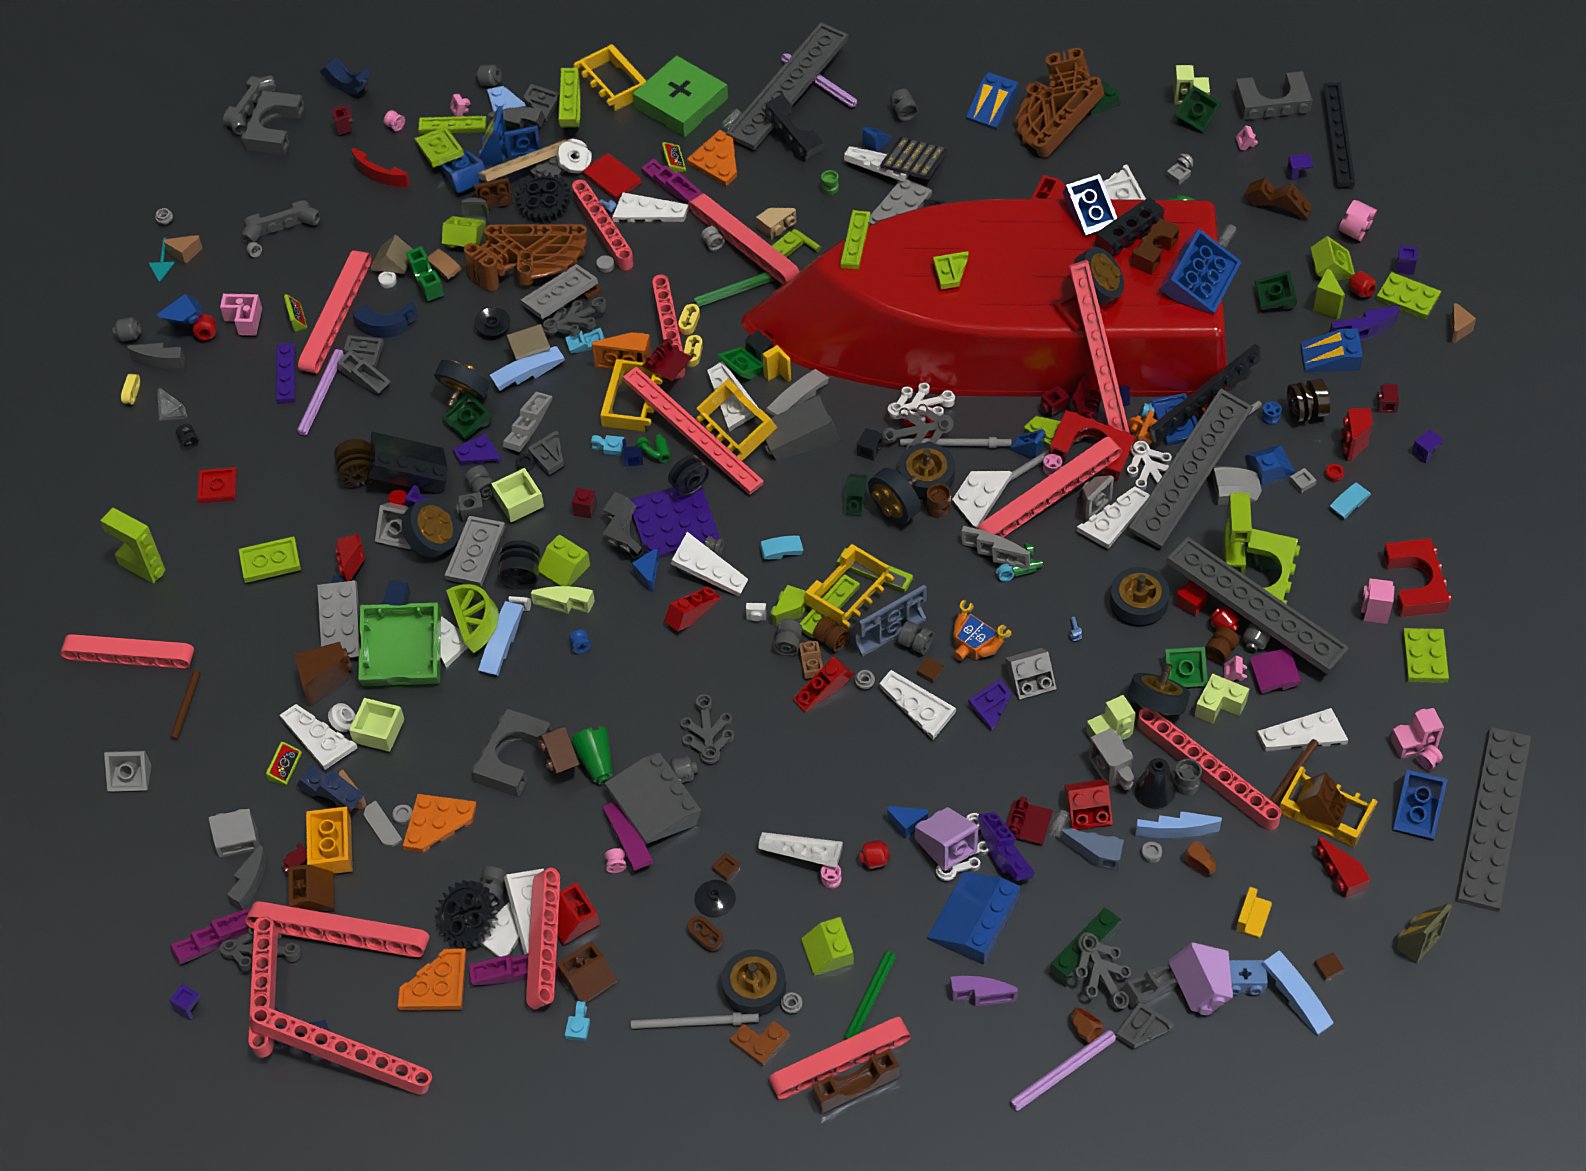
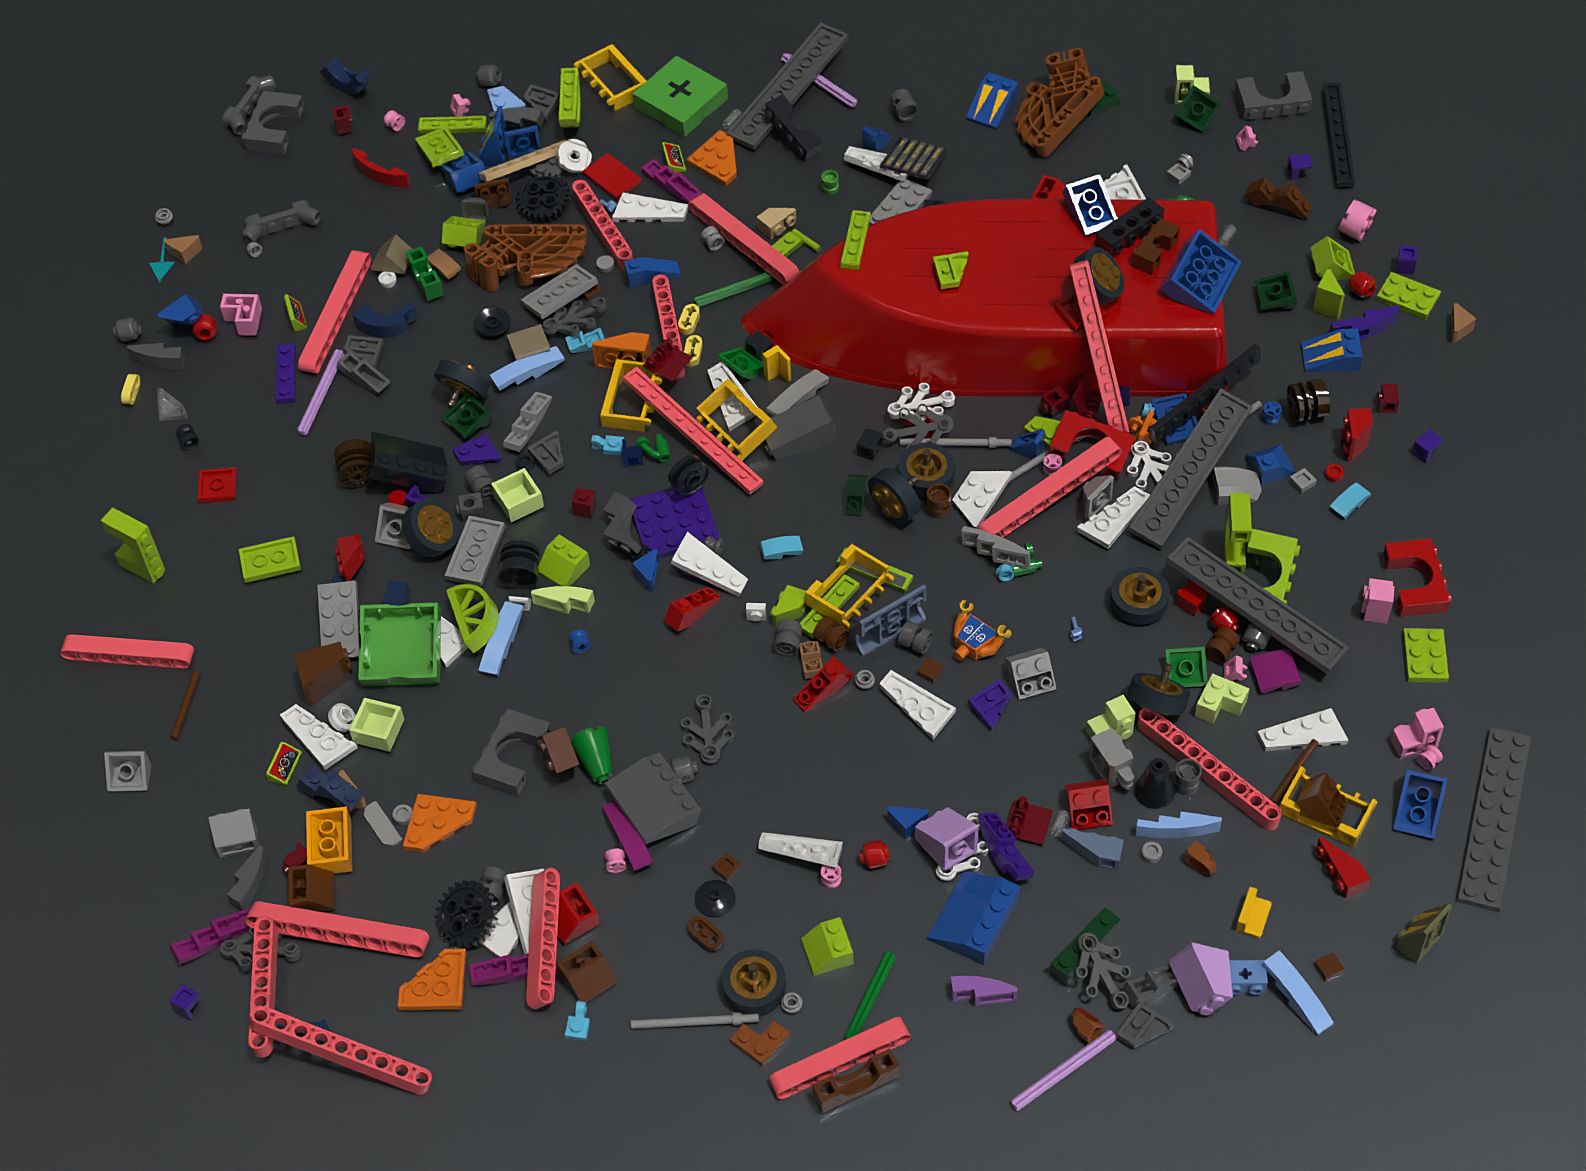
(643, 270): none -> blue slope

